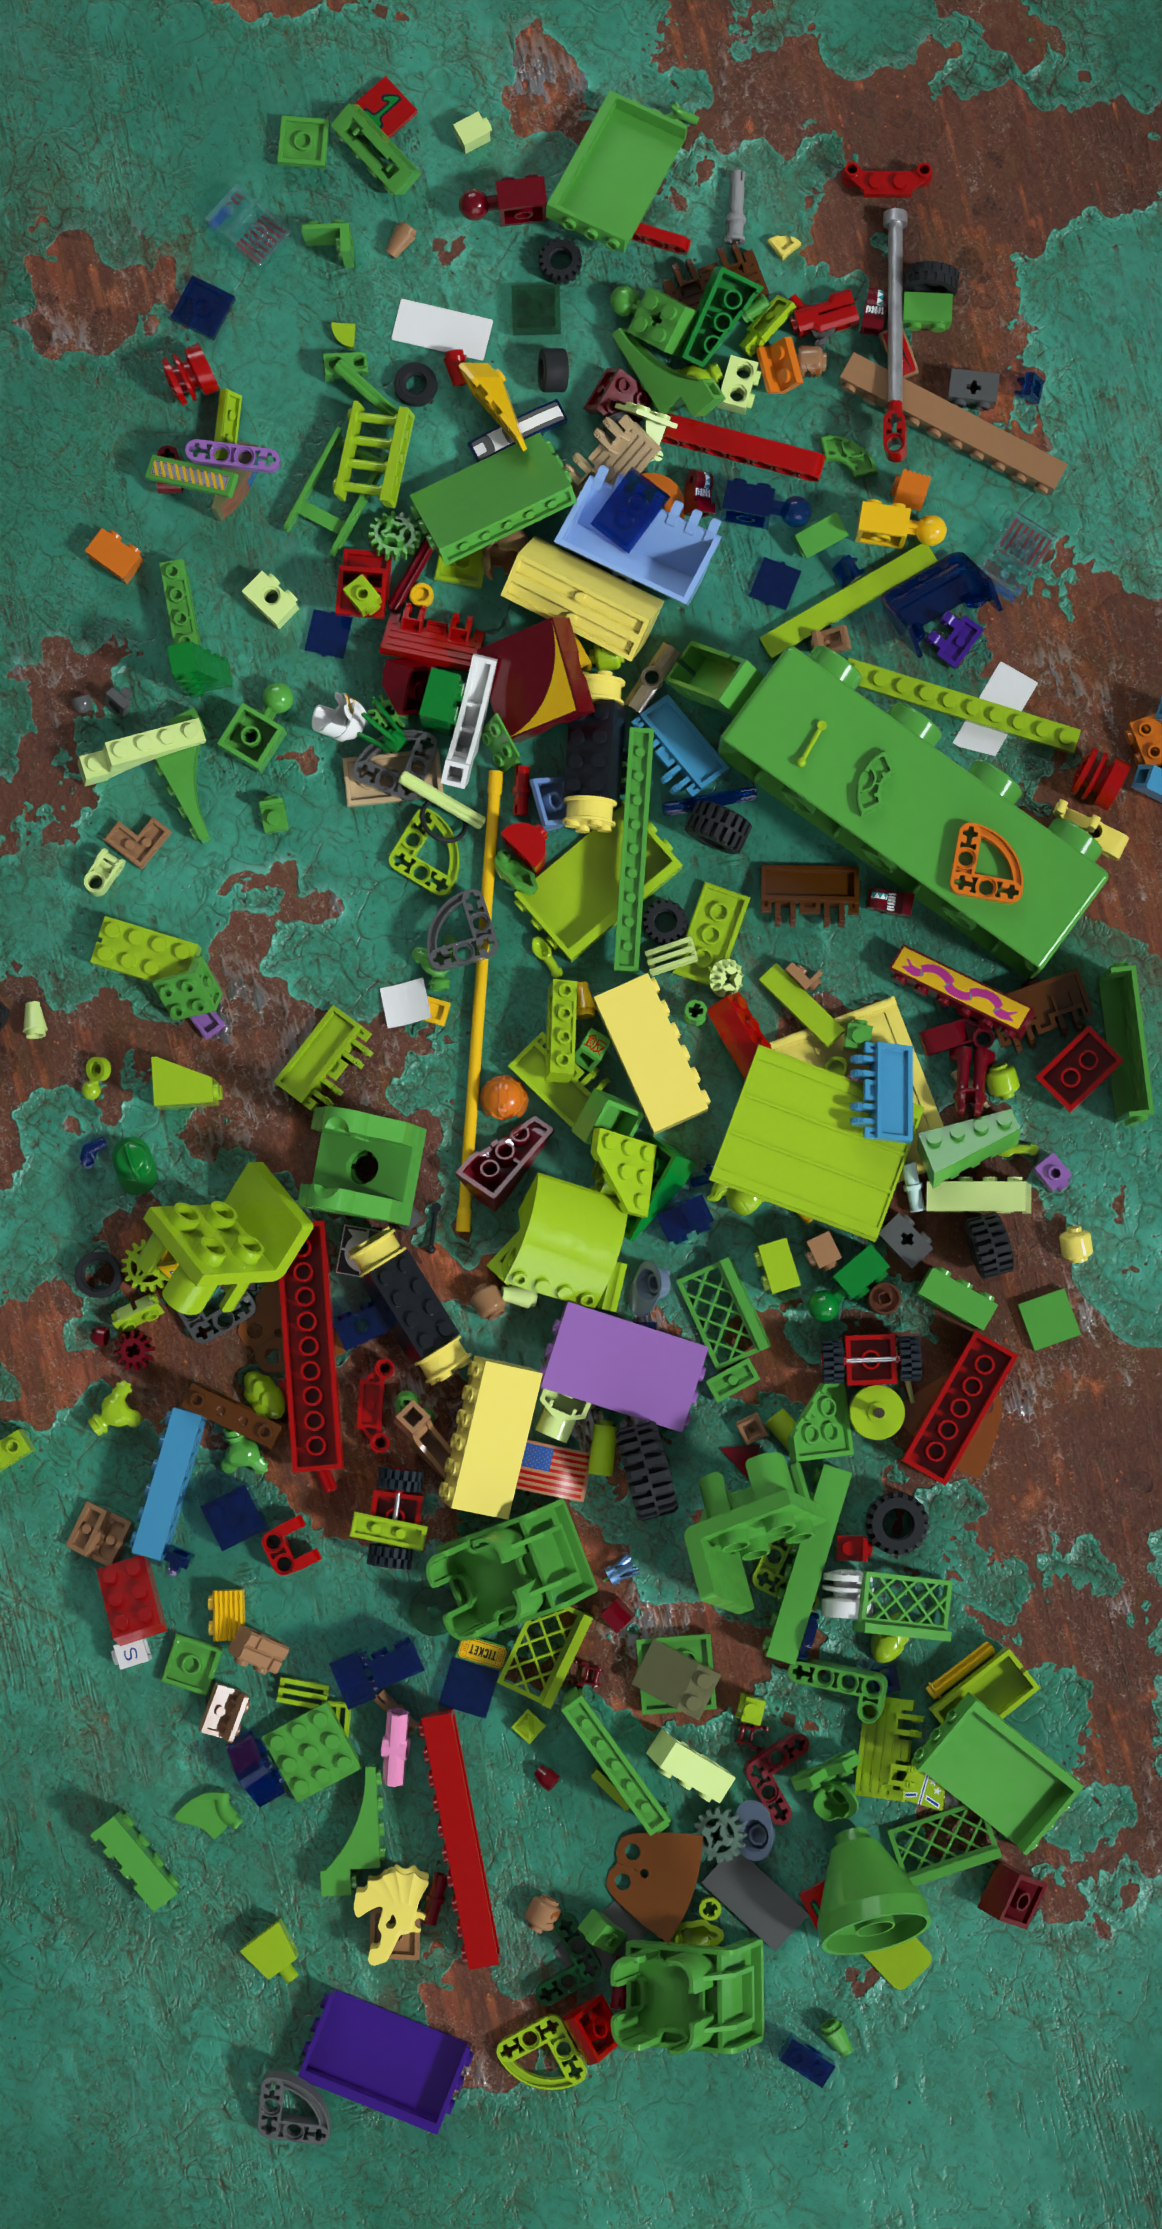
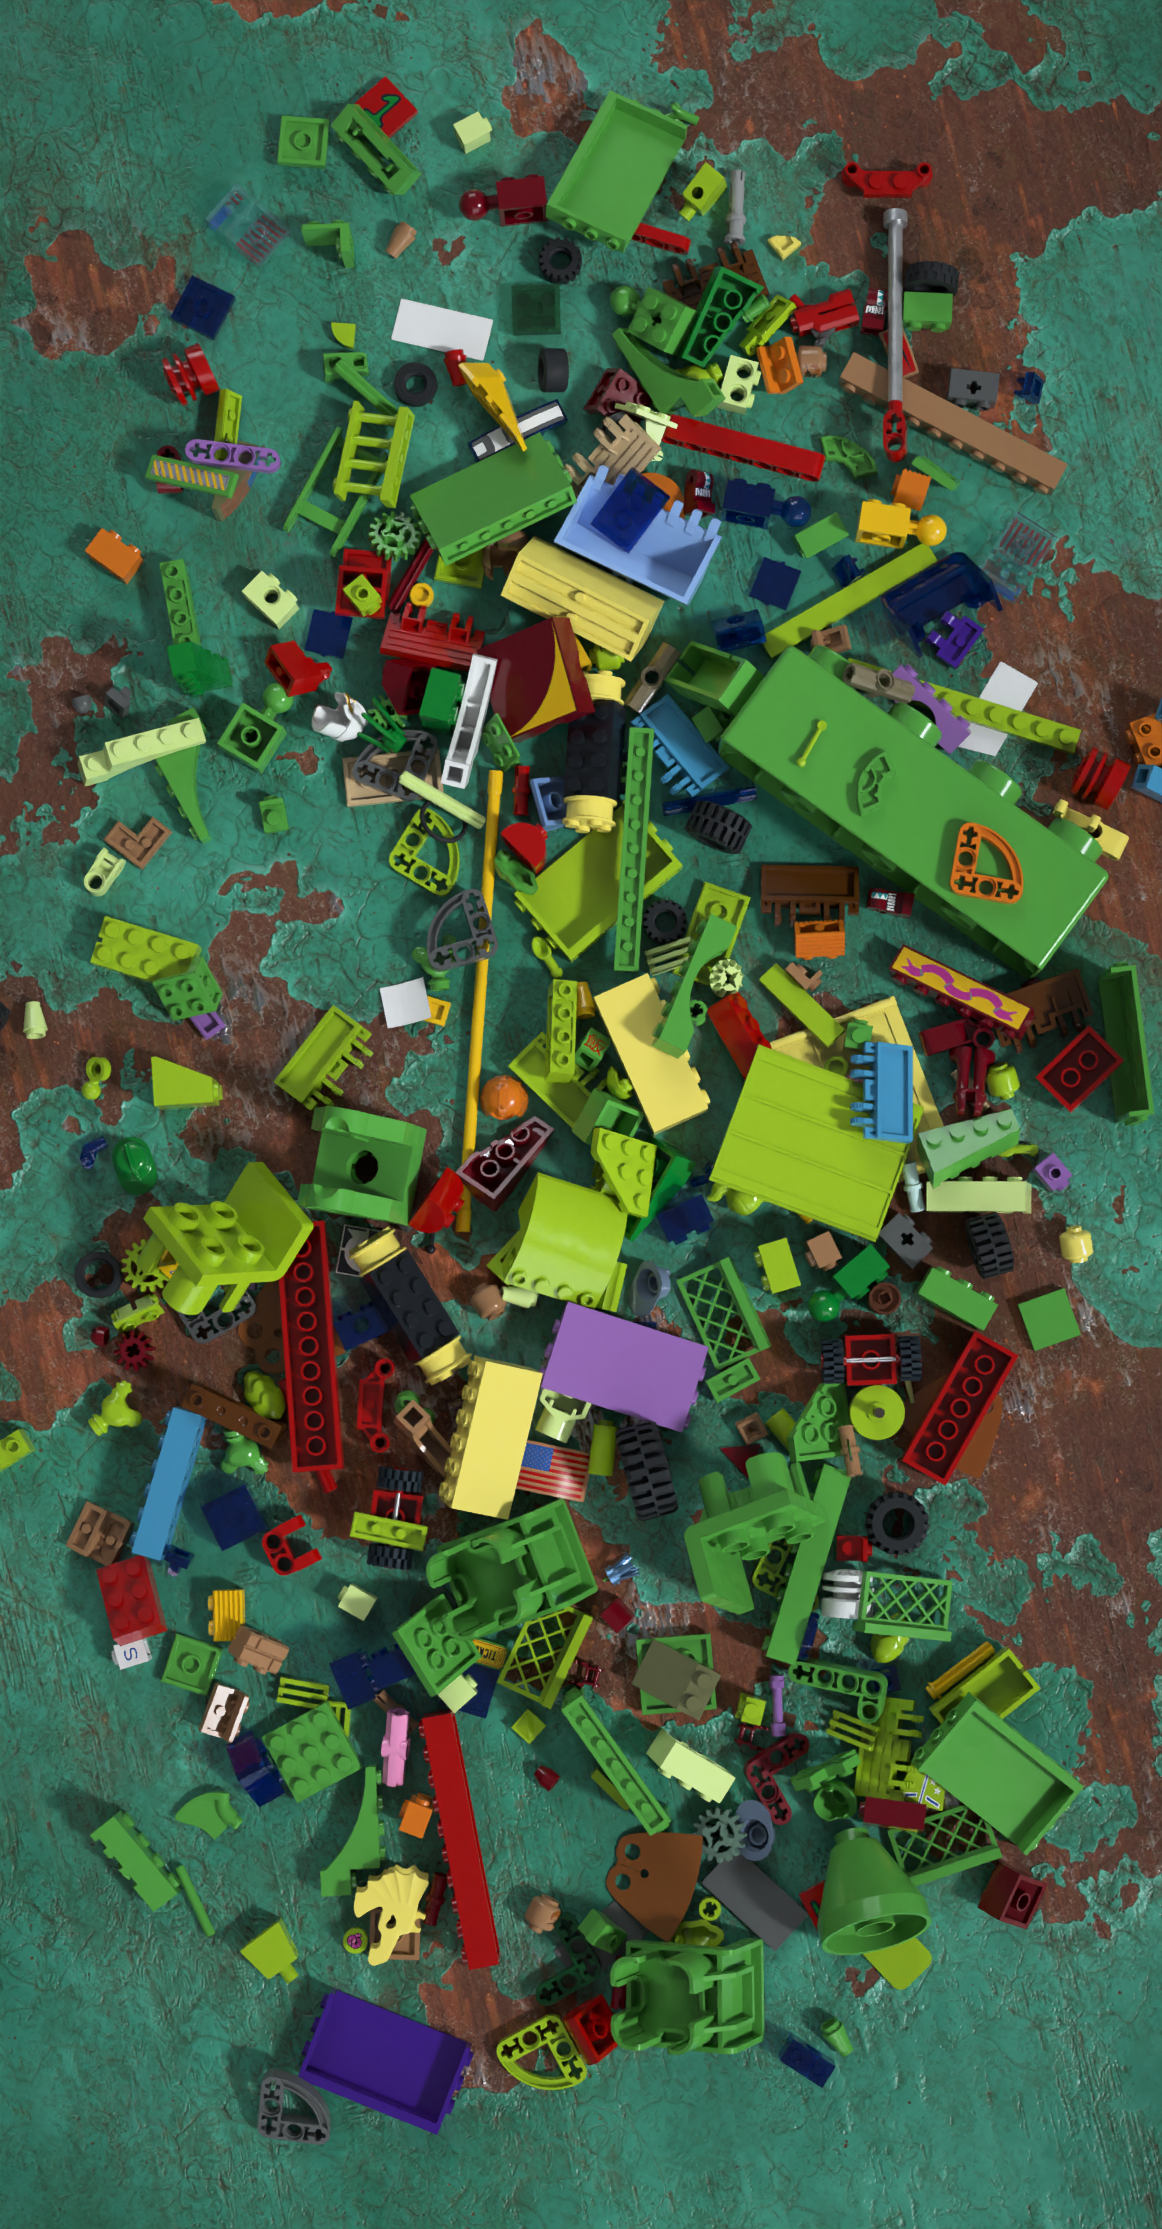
(195, 1900): none -> bright green bar
(294, 670): none -> red hinge
(355, 1940): none -> lime tile
(356, 1601): none -> yellowish green brick
(416, 1815): none -> orange brick
(431, 1649): none -> bright green plate
(439, 1204): none -> red brick
(459, 1692): none -> yellowish green brick
(618, 1084): none -> lime arm
(676, 1027): none -> bright green arch
(709, 185): none -> lime torso
(712, 723): none -> bright green brick
(738, 631): none -> clear blue brick
(776, 1683): none -> medium lavender bar
(819, 939): none -> orange brick
(834, 1723): none -> lime tile
(847, 1434): none -> medium nougat pin
(878, 683): none -> dark tan piece
(893, 1814): none -> dark red brick
(936, 472): none -> bright green tile
(953, 728): none -> medium lavender arch

